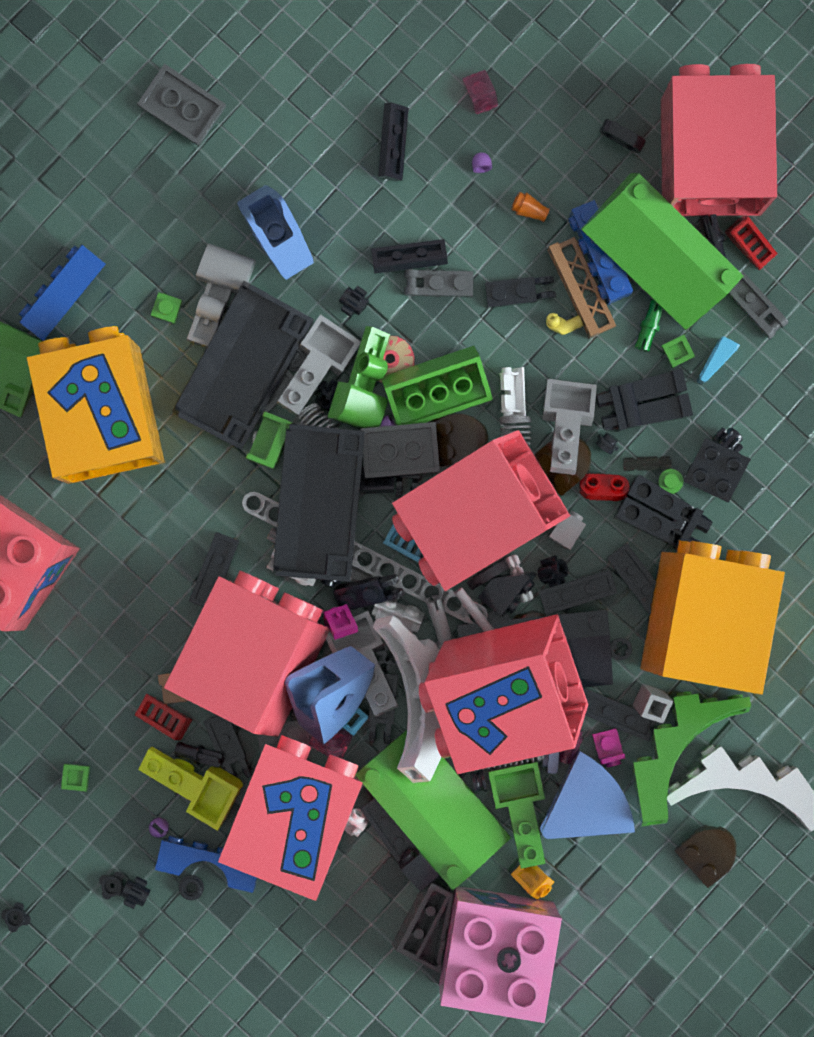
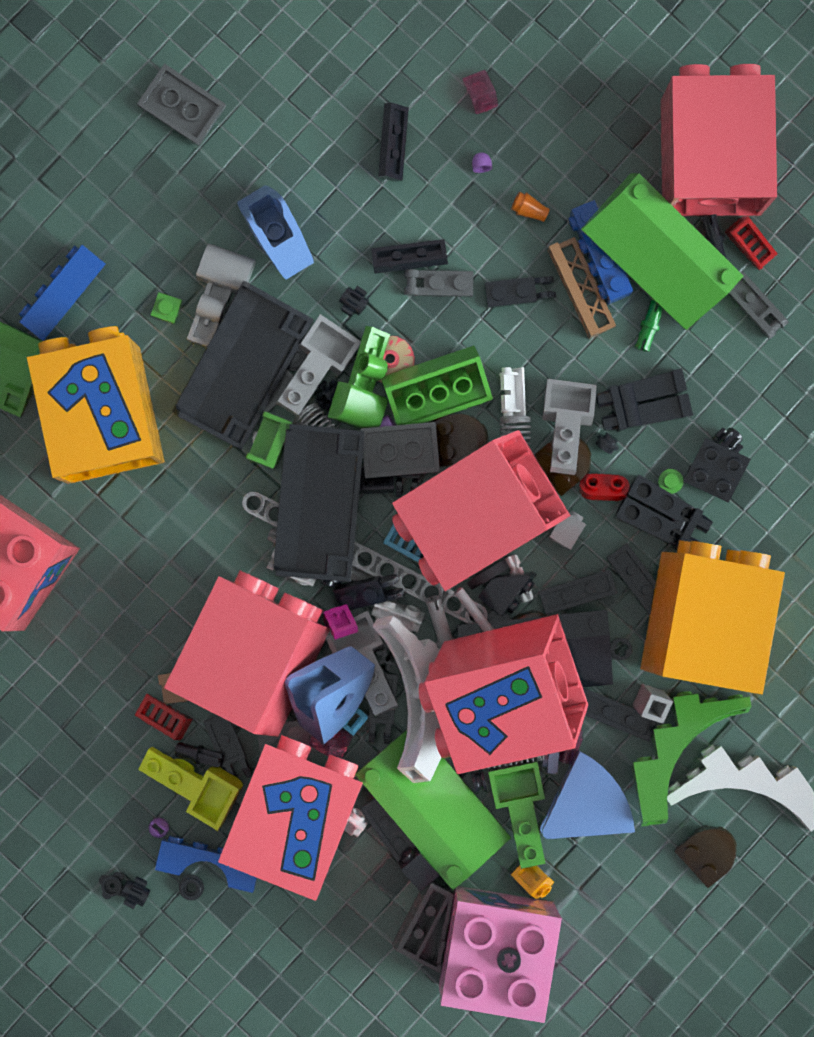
(8, 916): black plate -> none
(75, 777): bright green plate -> none
(215, 565): black plate -> none
(552, 571): black gear -> none
(561, 325): light yellow arm -> none
(608, 747): dark pink bracket -> none
(622, 136): black beam -> none
(647, 463): clear smoke axle -> none
(677, 351): bright green plate -> none
(720, 354): medium azure slope -> none

